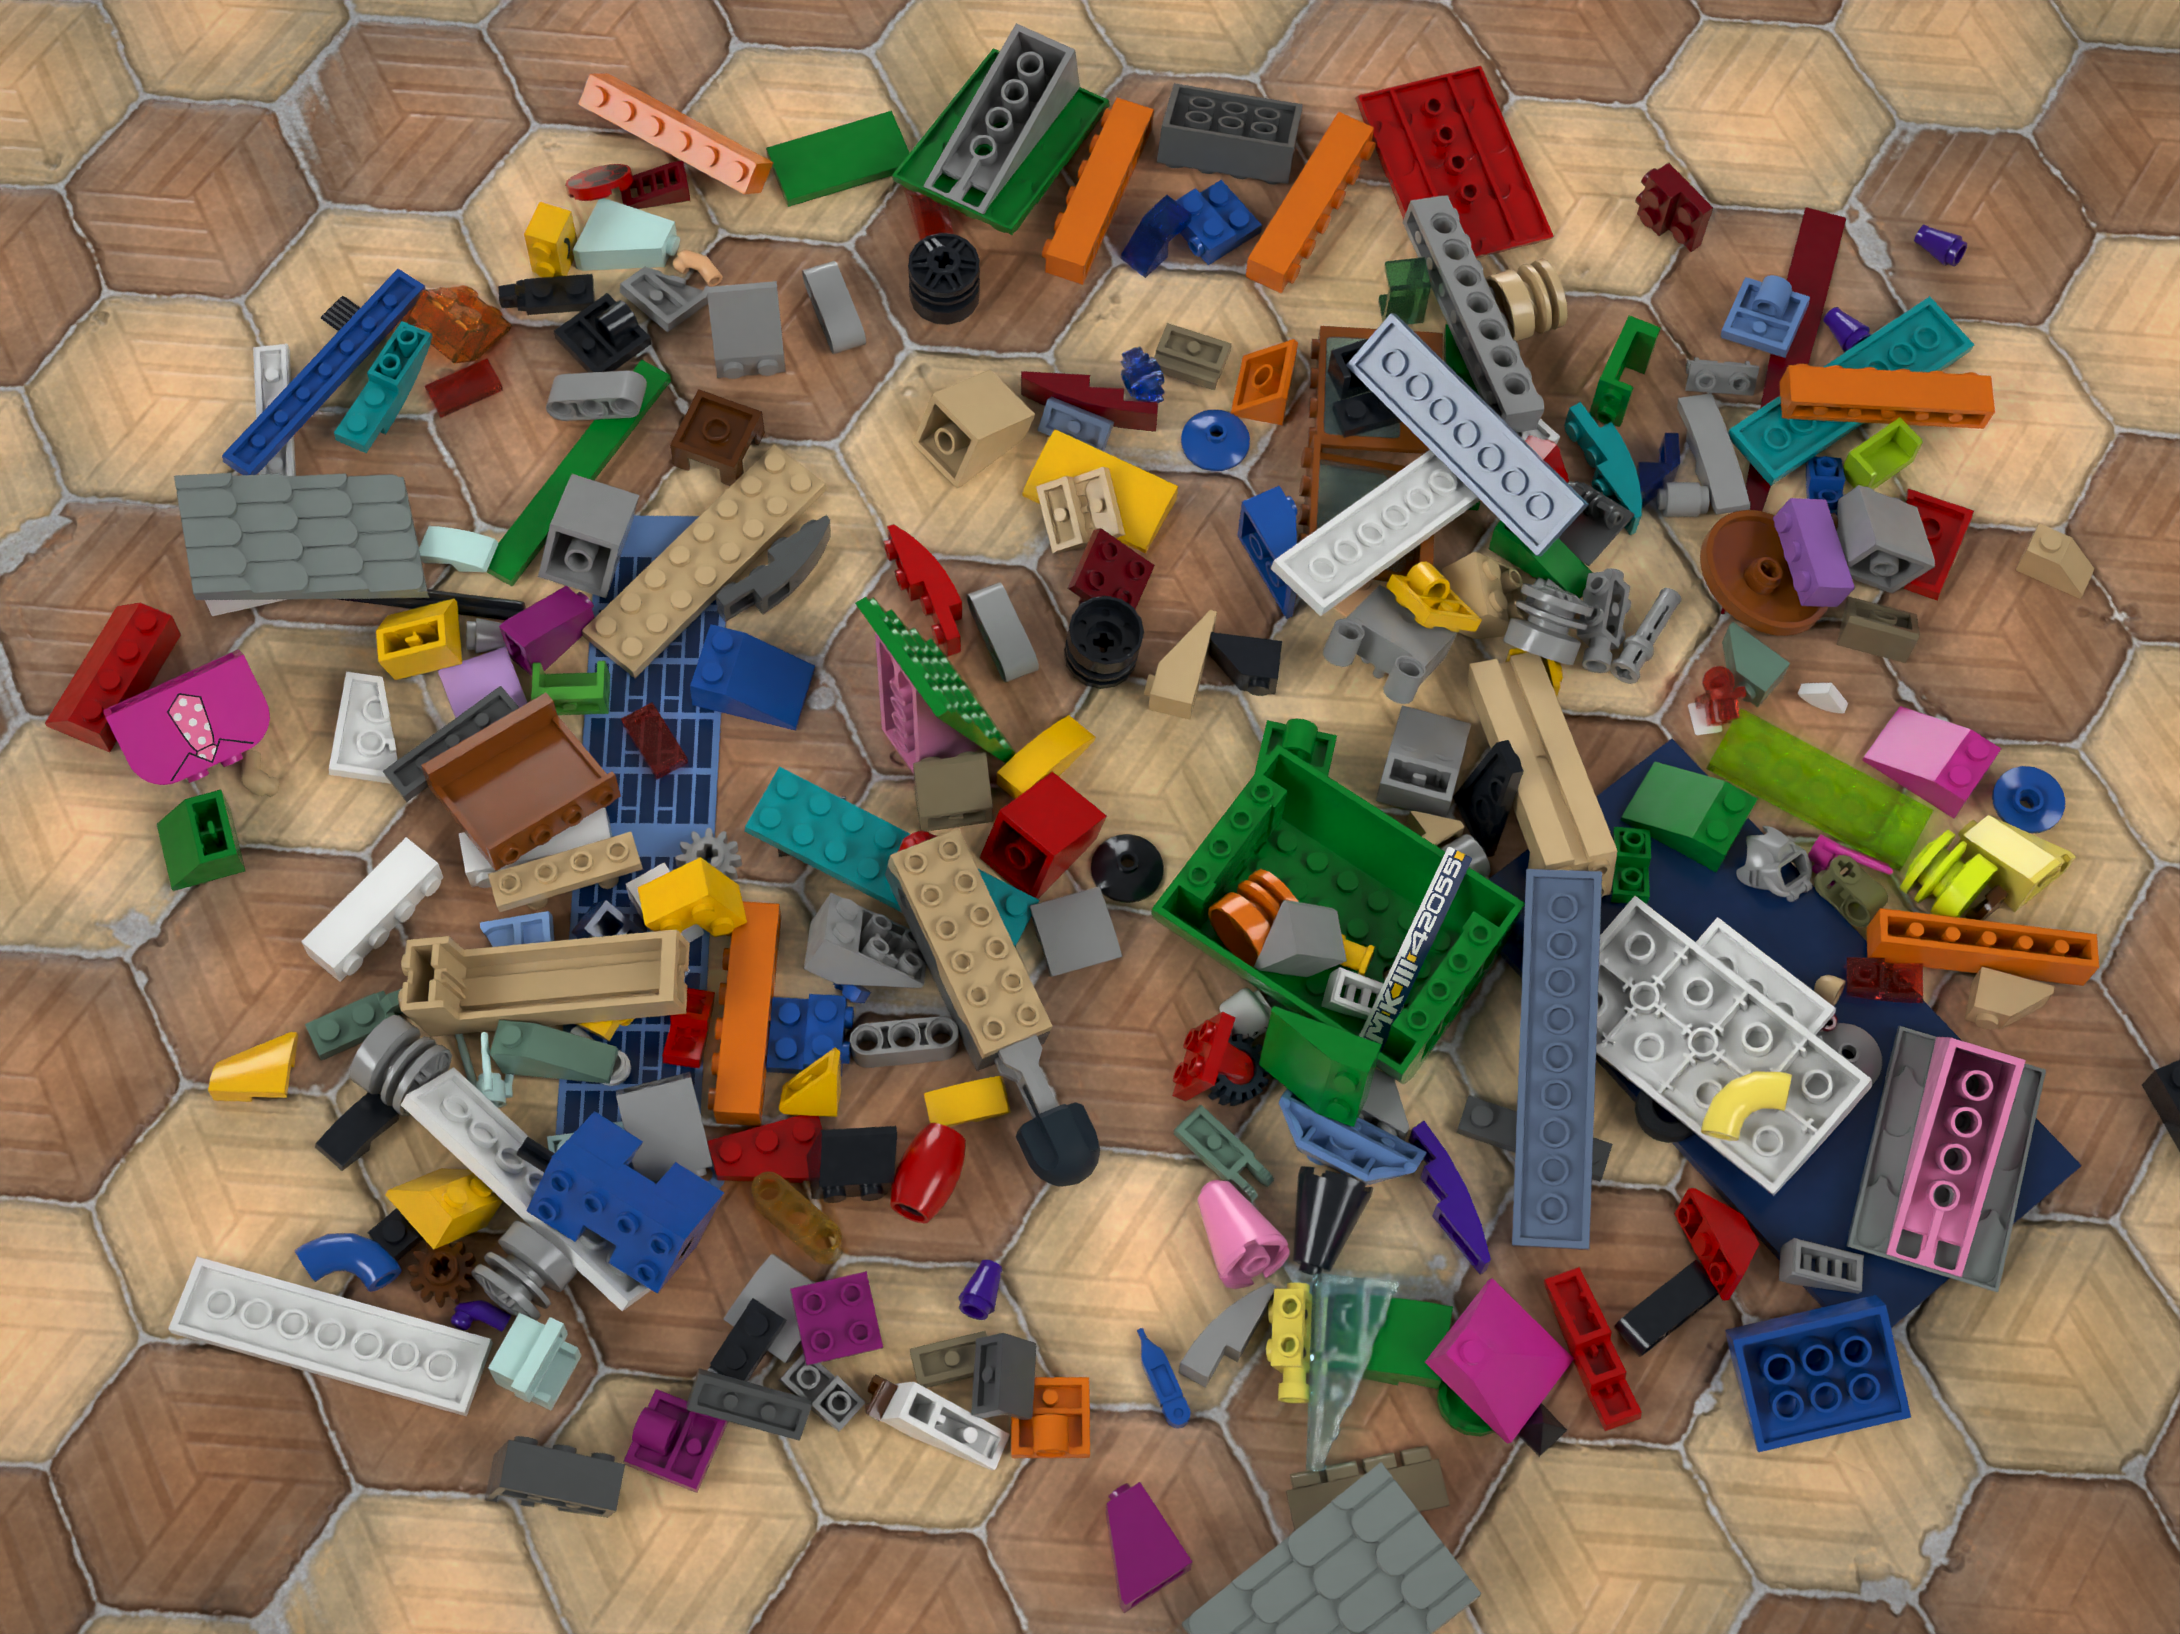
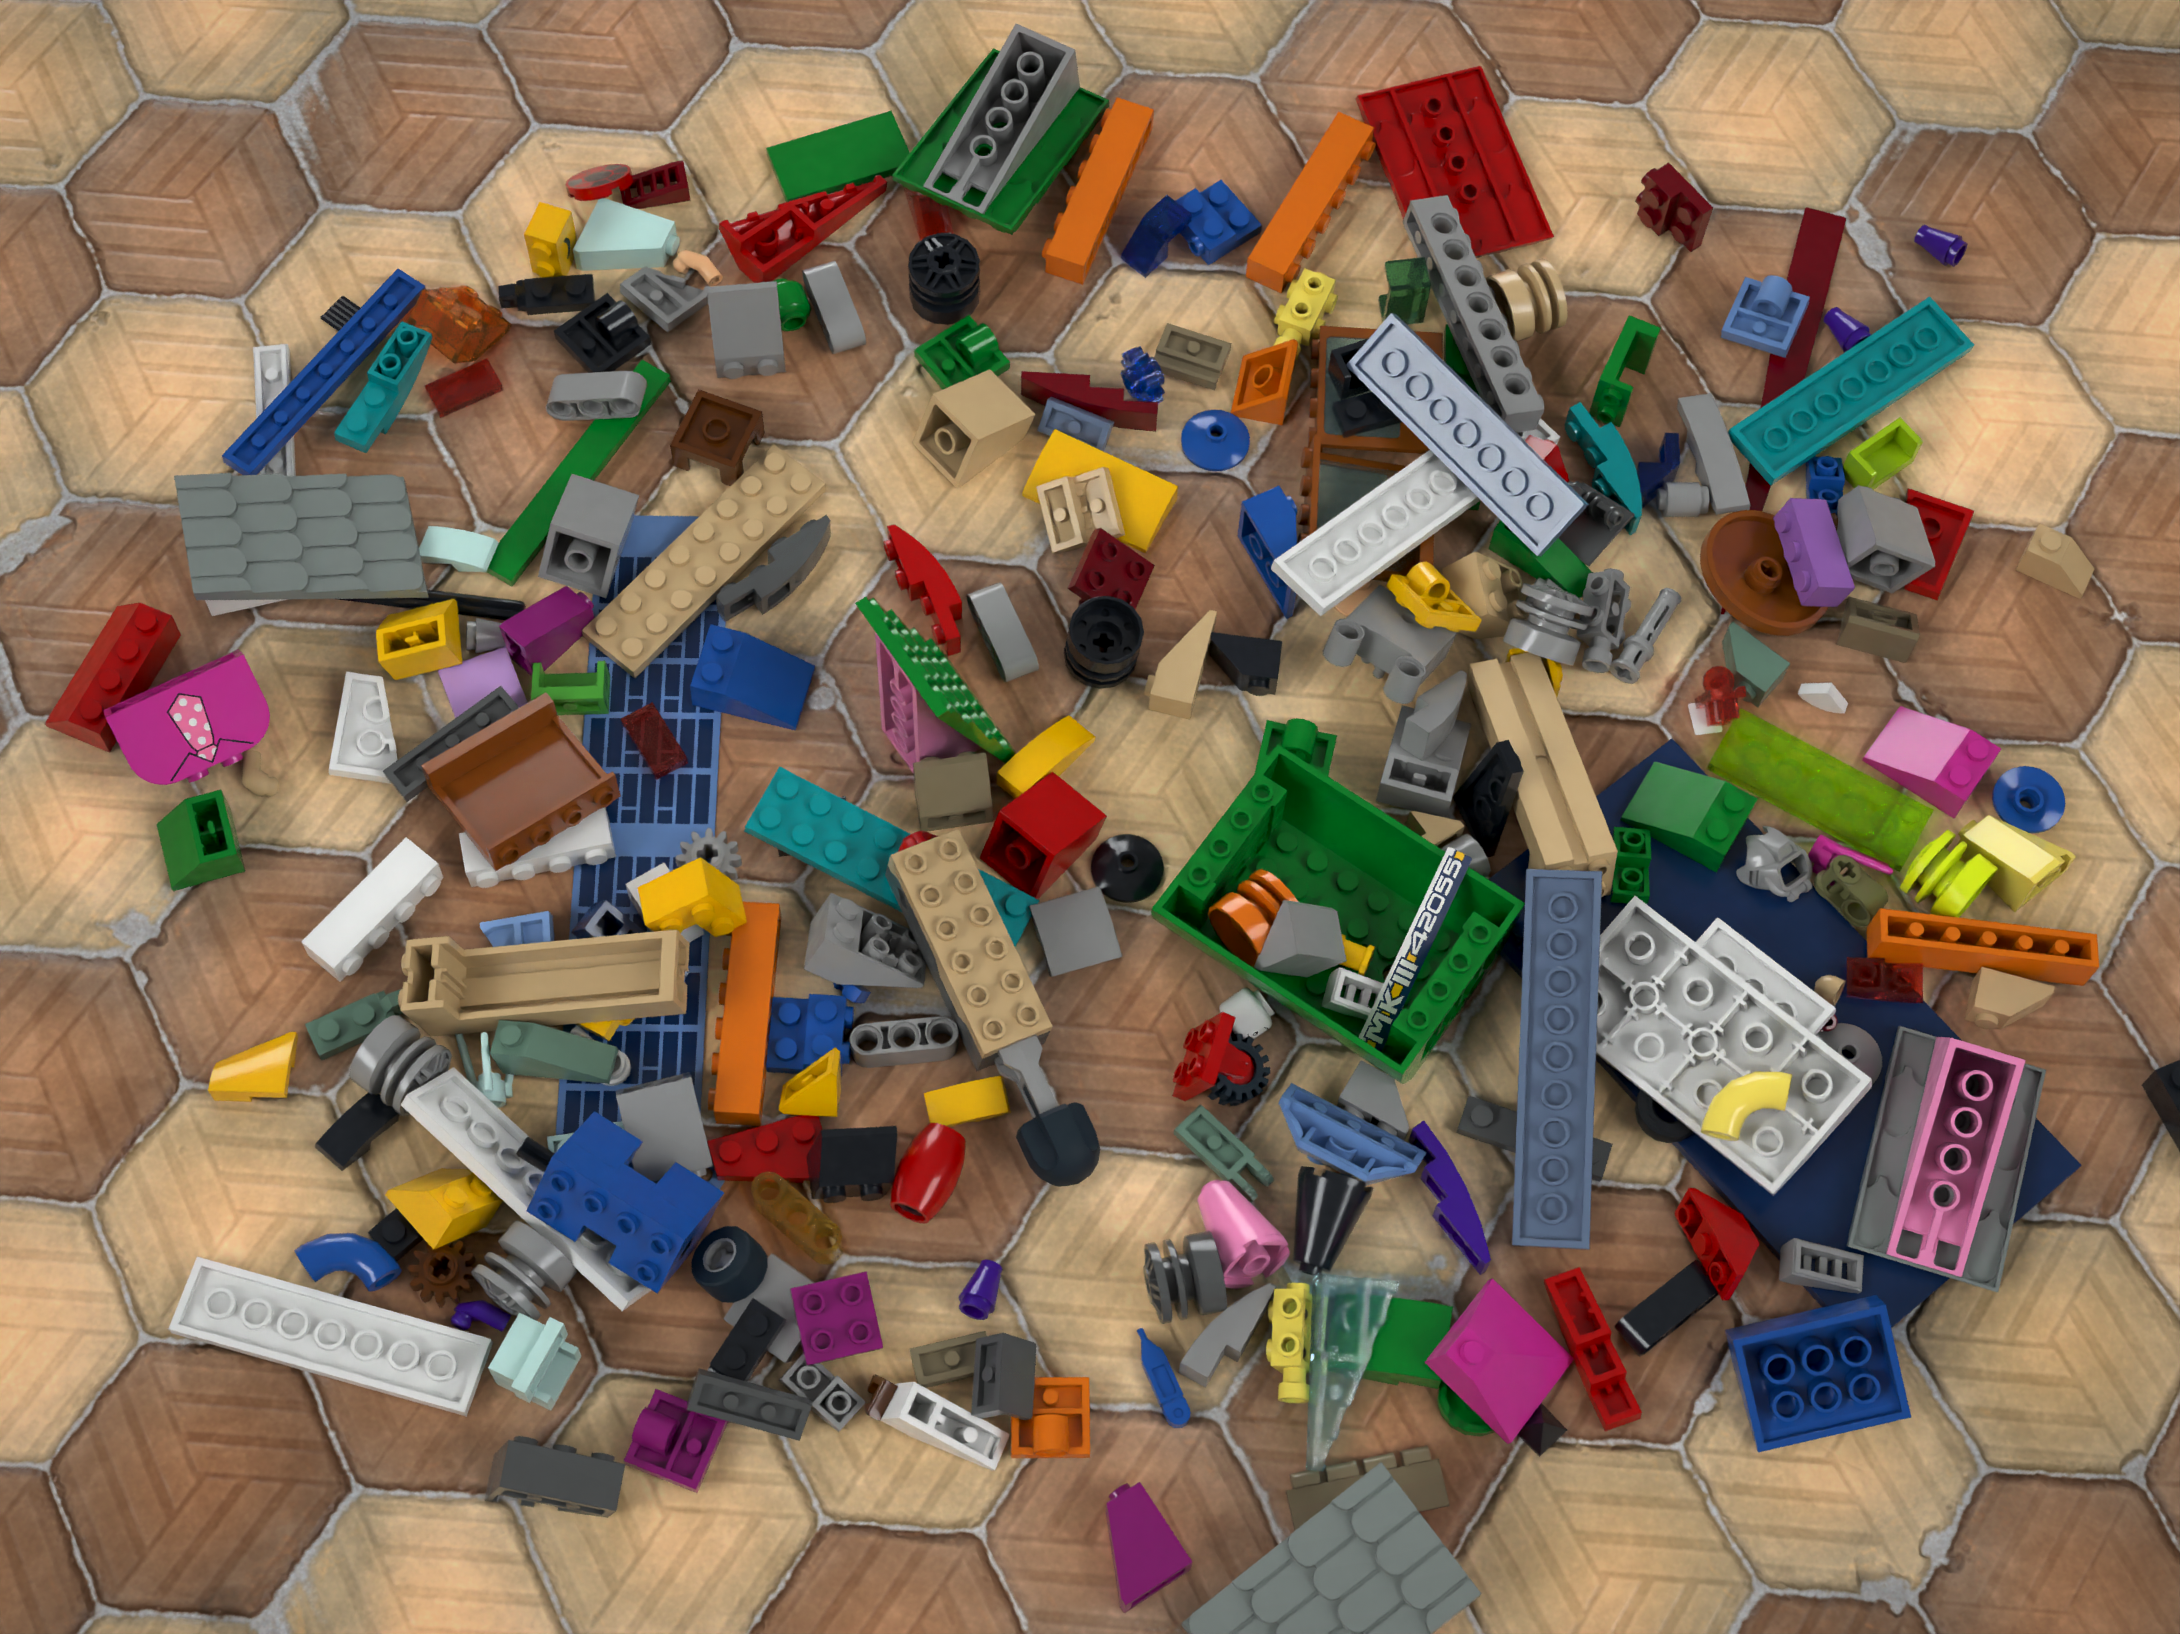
(564, 872): tan plate -> none
(675, 133): brick -> none
(690, 1030): red slope -> none
(729, 1264): none -> black wheel
(777, 239): none -> red wedge
(792, 304): none -> green head
(961, 353): none -> green plate
(1185, 1277): none -> dark grey wheel
(1229, 134): dark grey slope -> none
(1310, 296): none -> light yellow brick
(1320, 1064): green slope -> none
(1433, 717): none -> light grey slope
(1721, 377): light grey hinge -> none
(1886, 395): orange brick -> none
(1993, 901): reddish brown tile -> none

